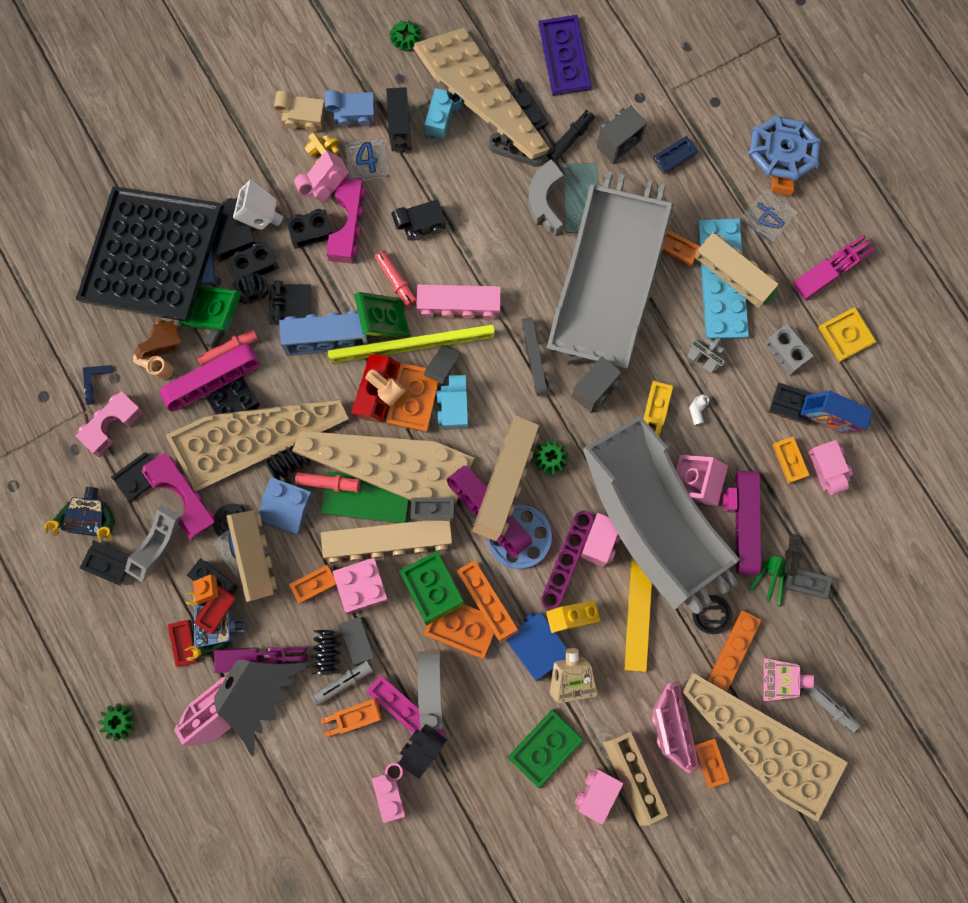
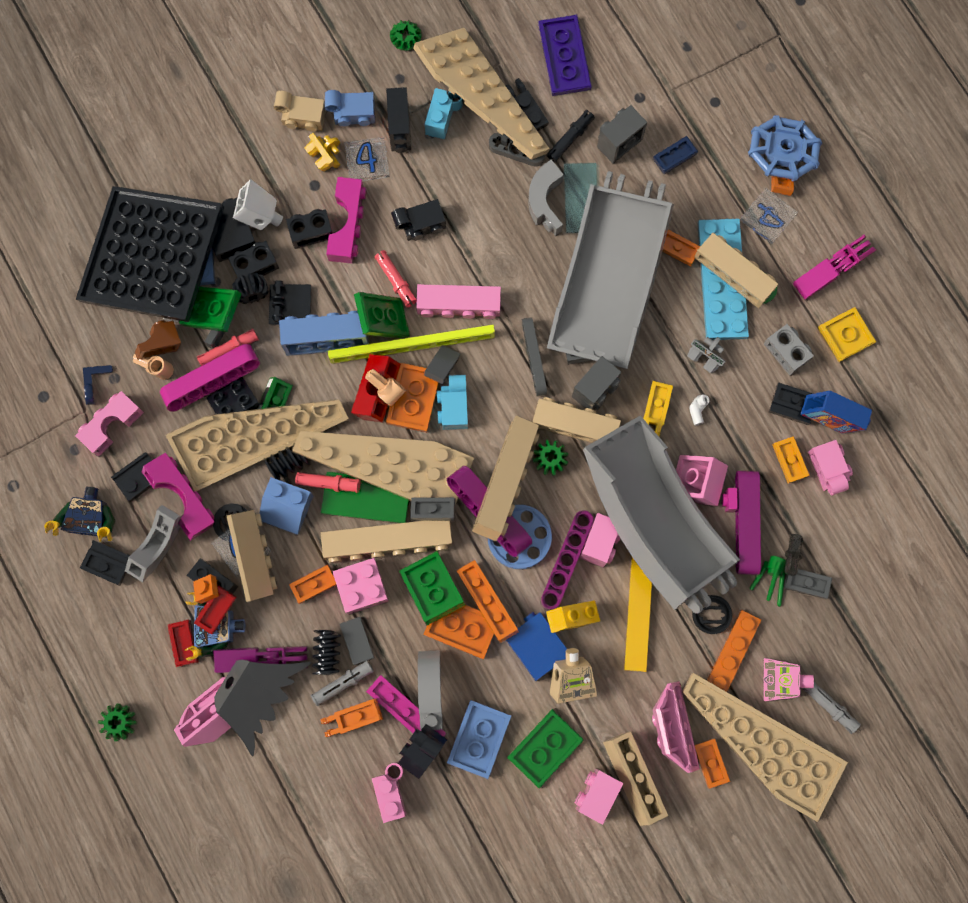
(275, 393): none -> green slope
(323, 177): bright pink hinge -> none
(479, 739): none -> medium blue plate
(573, 422): none -> tan brick

